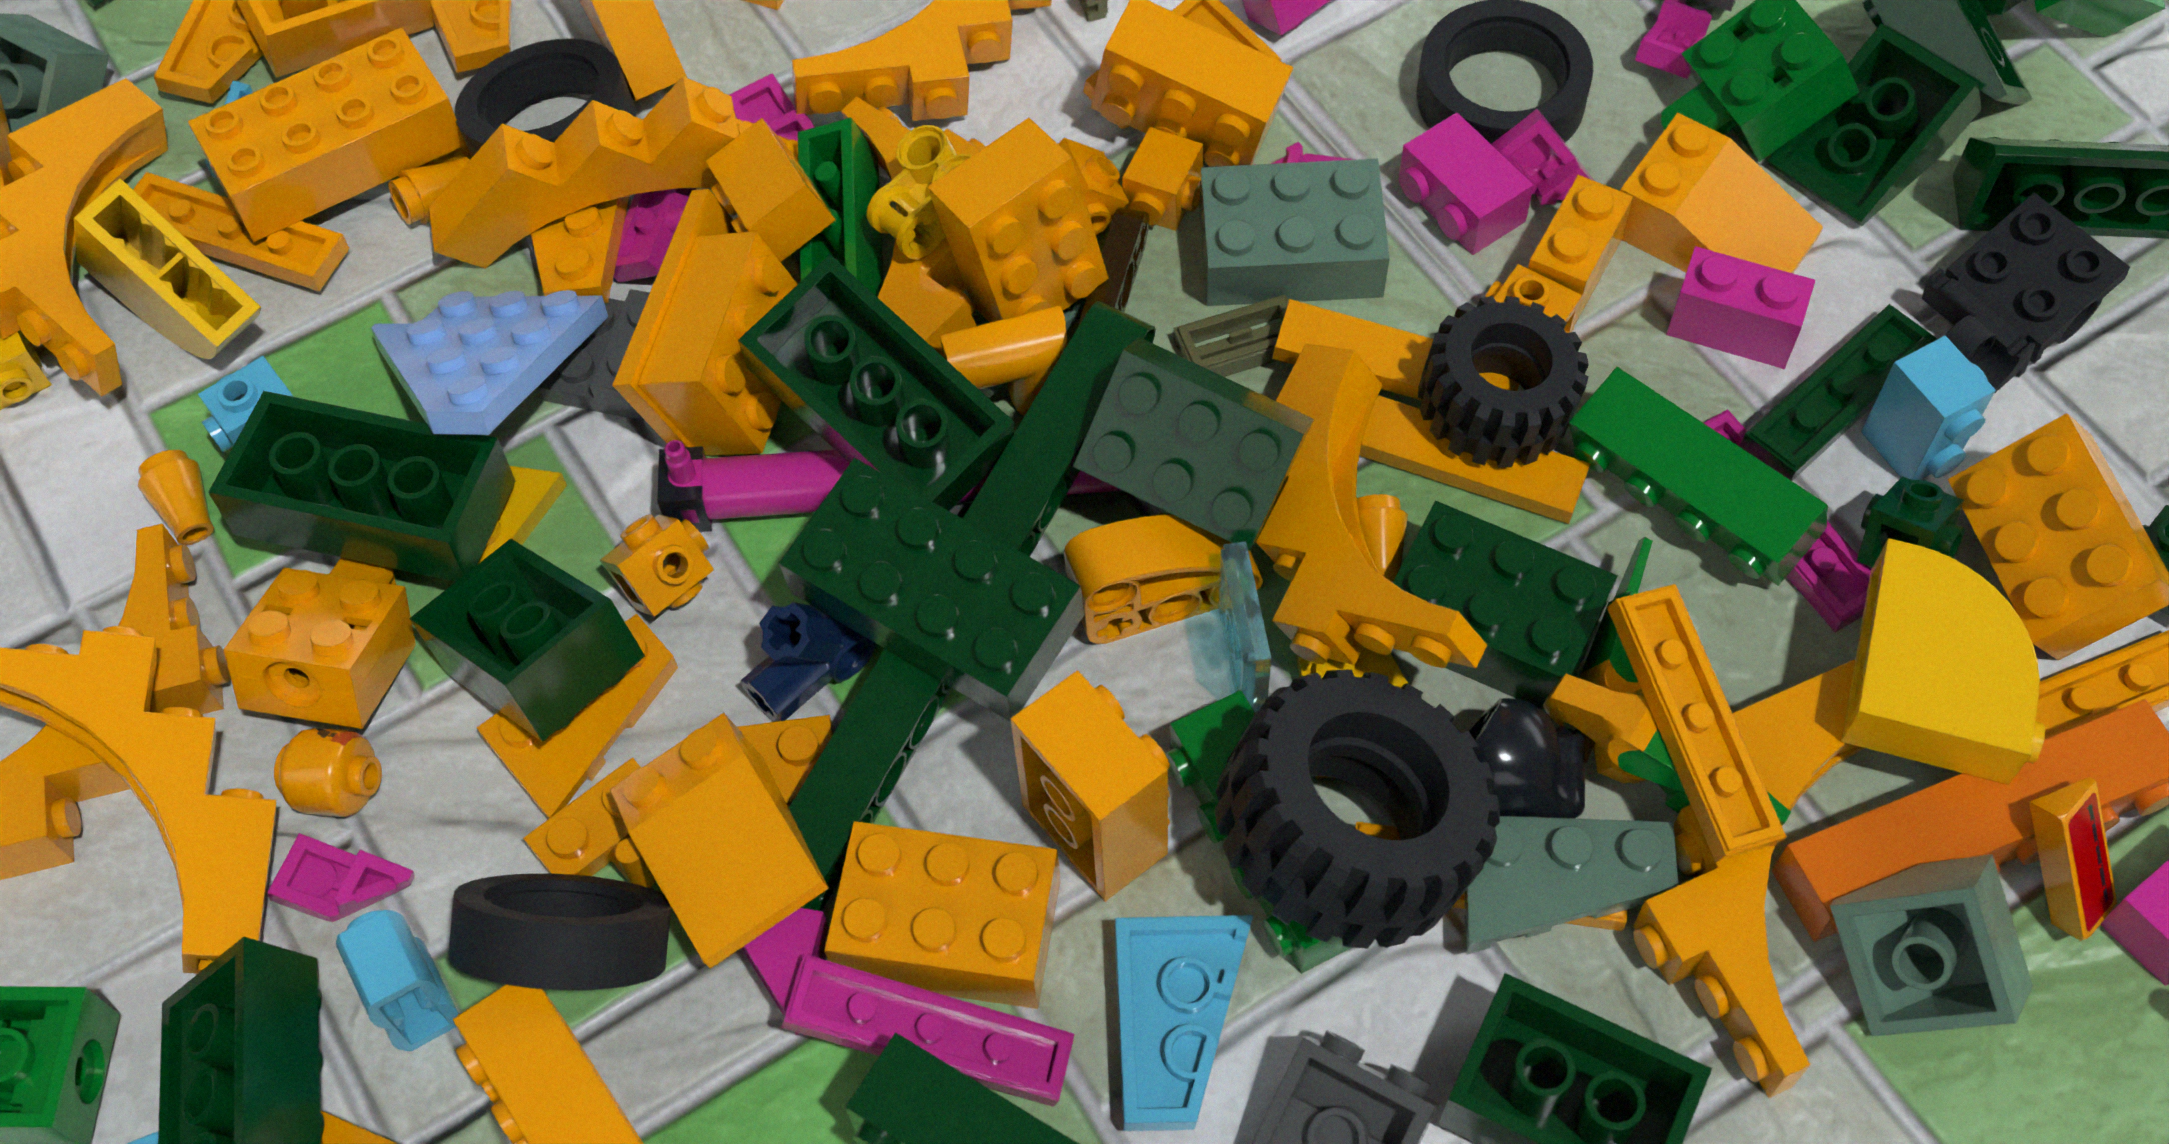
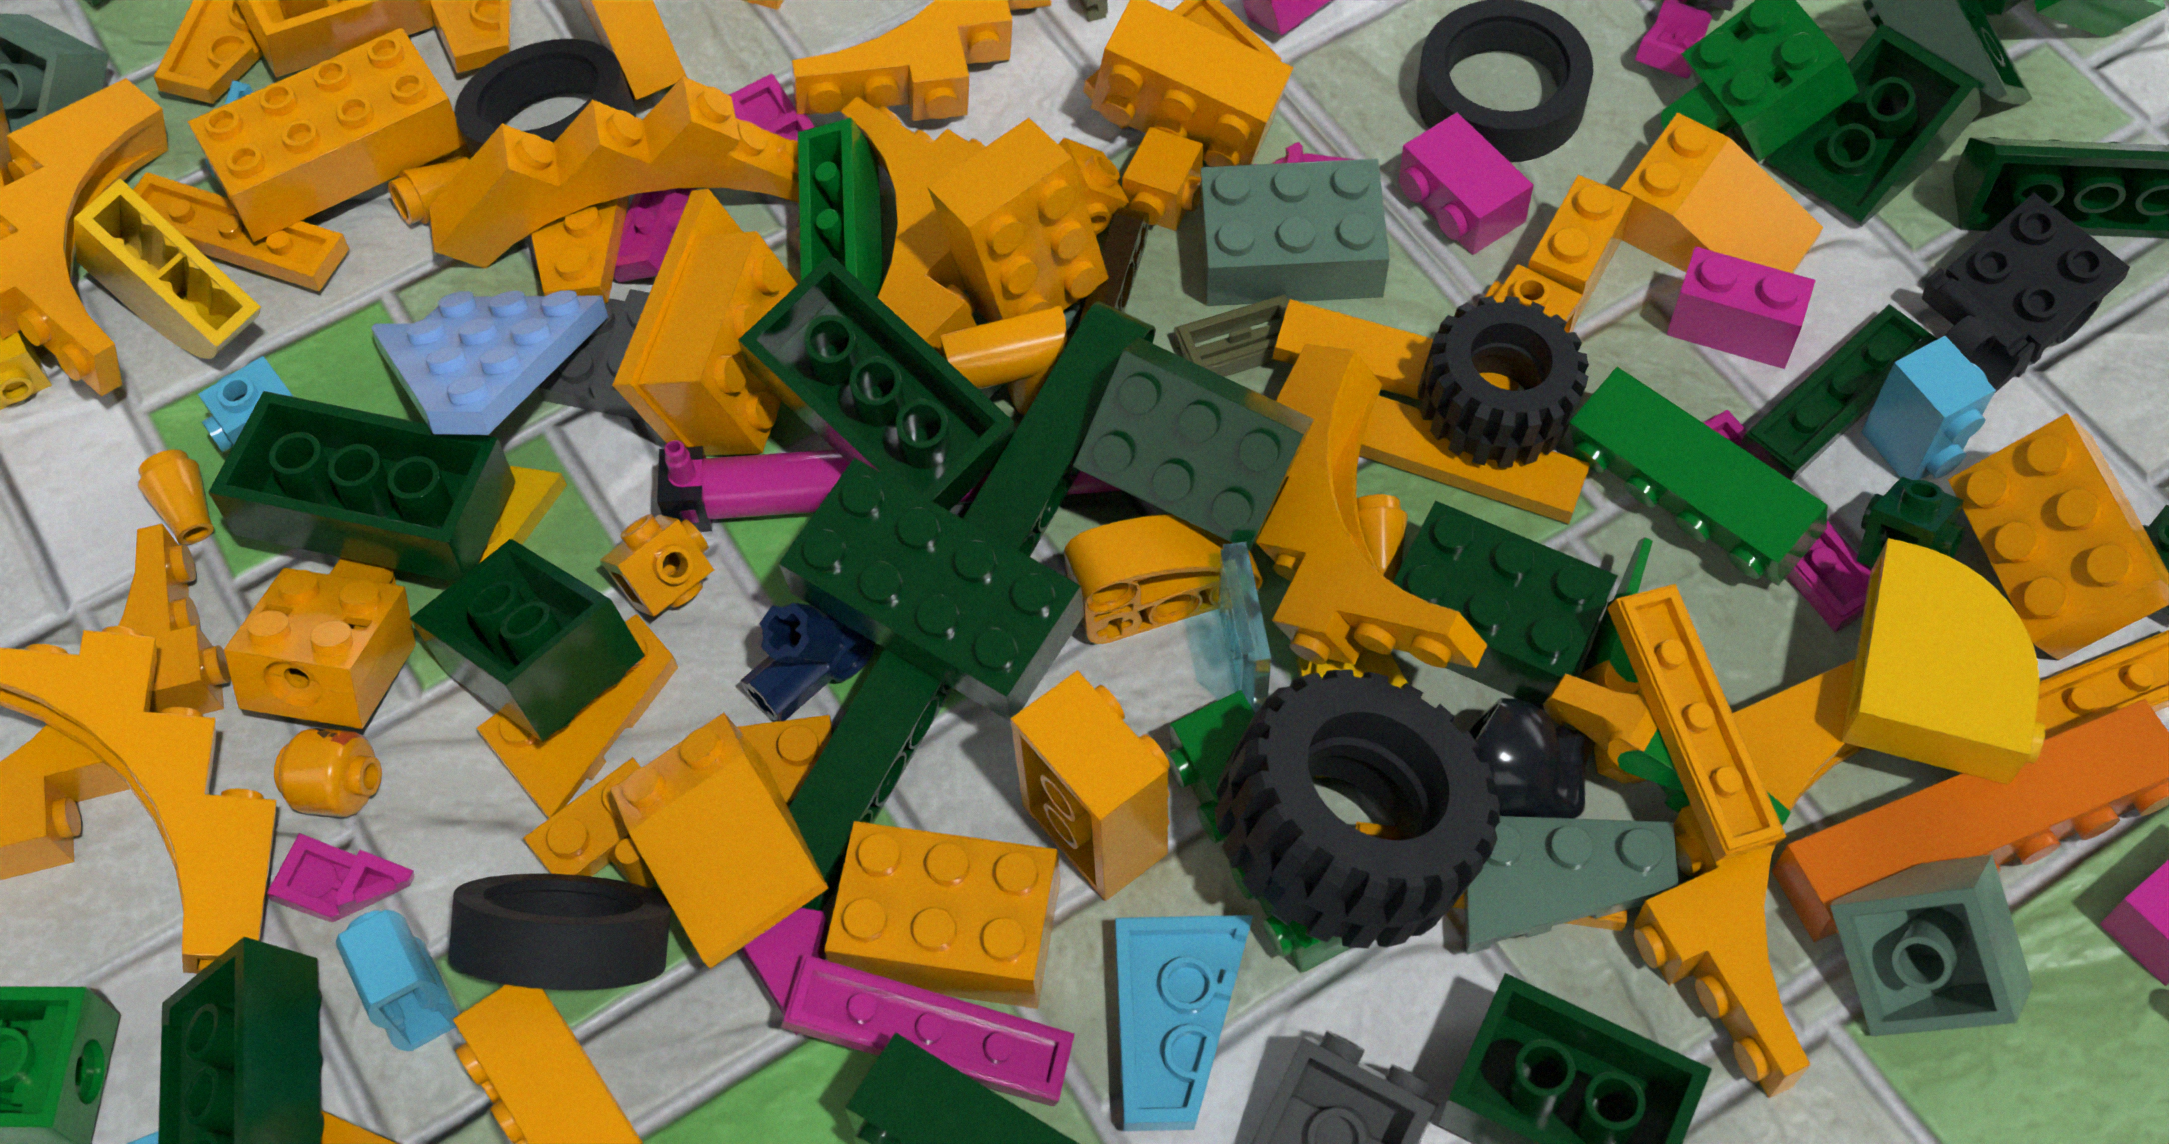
(768, 190): light orange brick -> none
(925, 157): yellow piece -> none
(1541, 157): dark pink slope -> none
(2074, 858): light orange slope -> none

